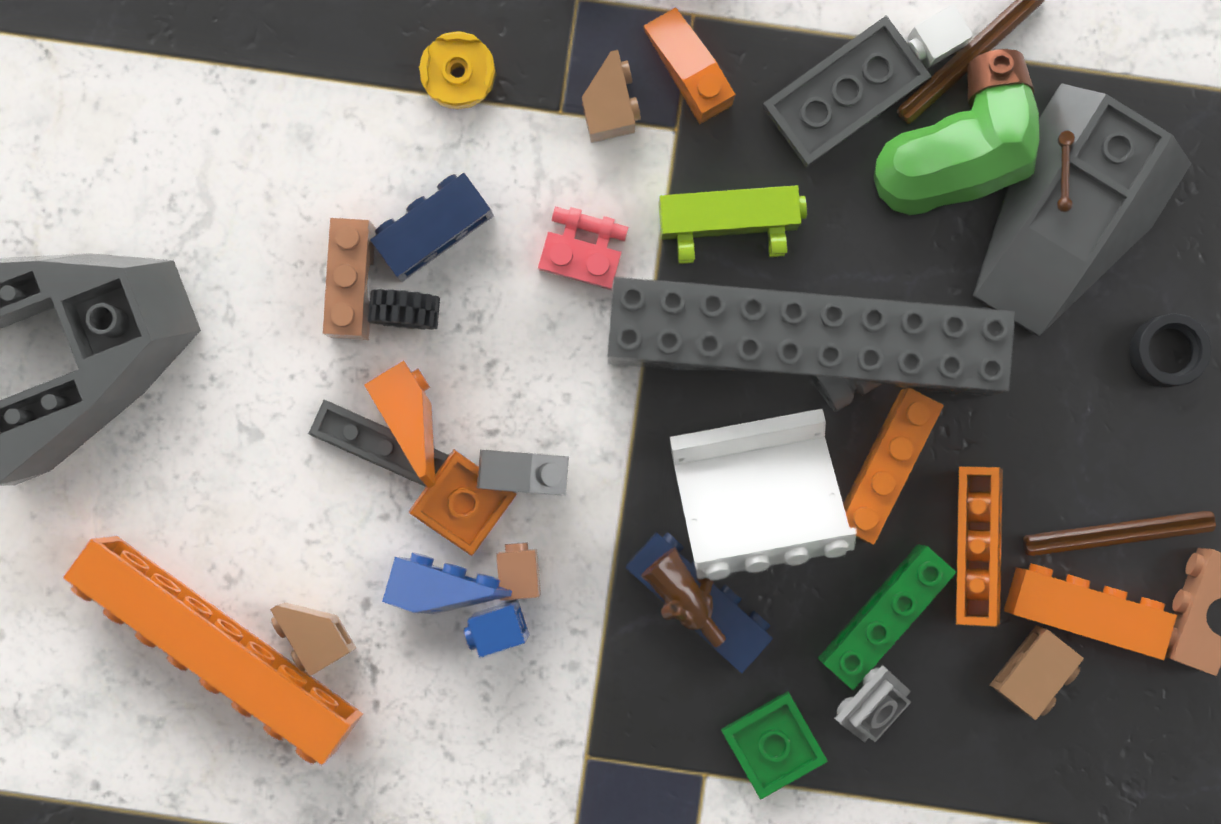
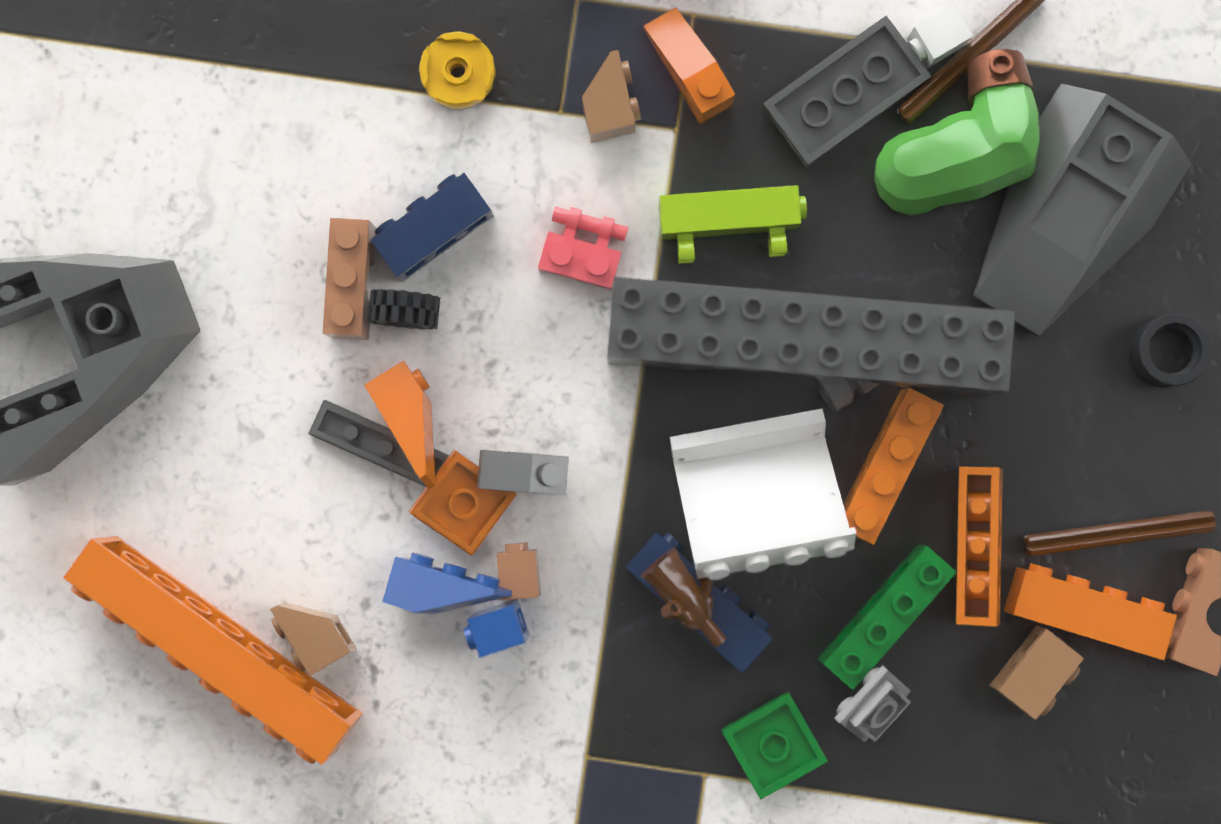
(1065, 140): reddish brown hinge -> none

